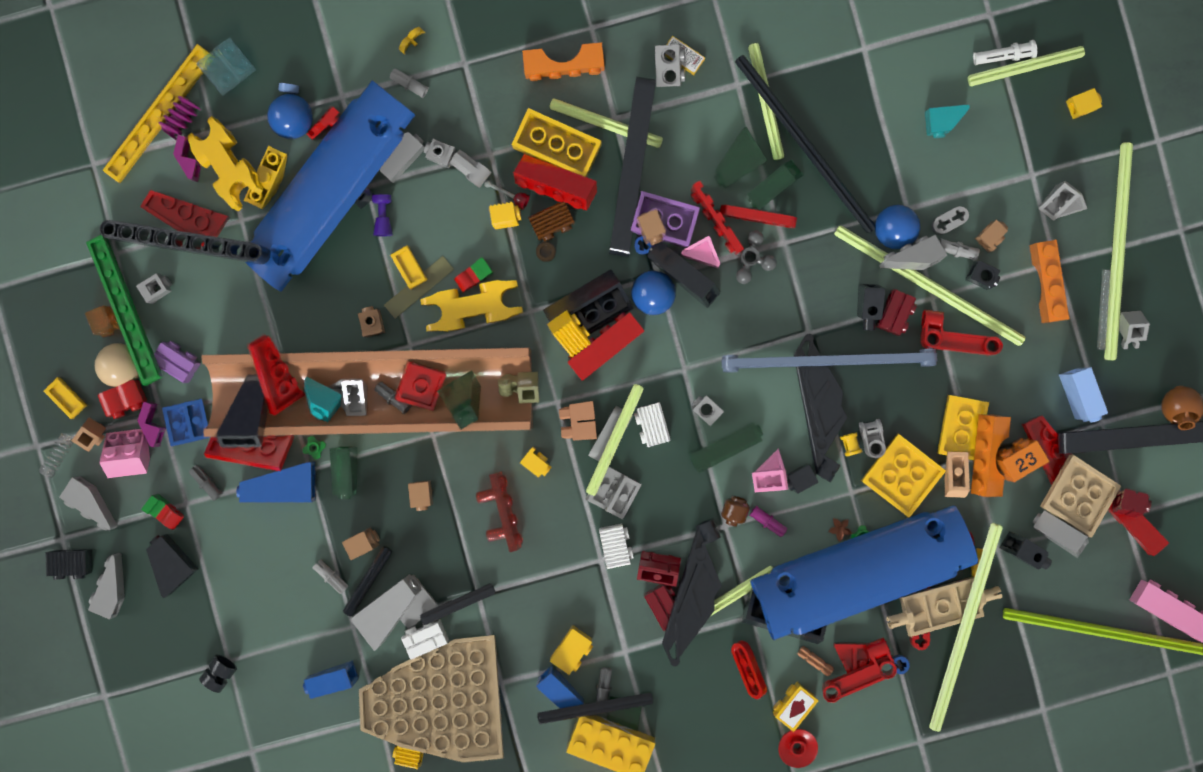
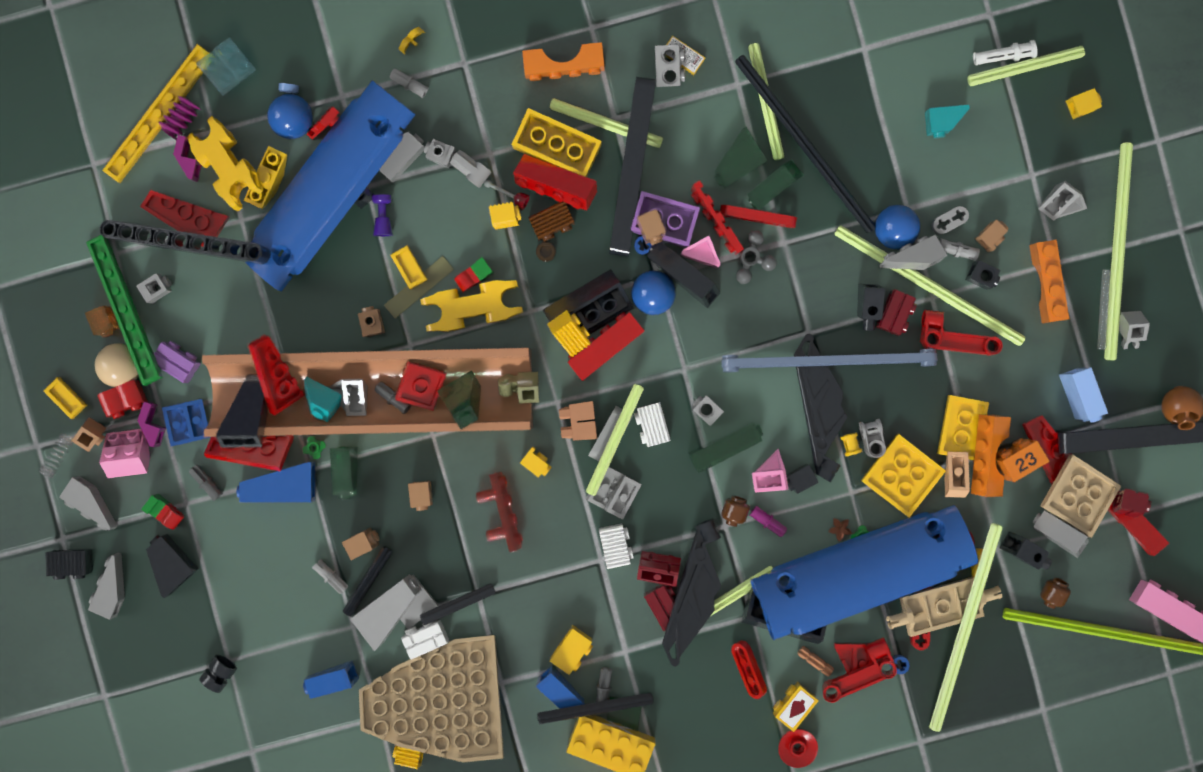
(1055, 592): none -> reddish brown head

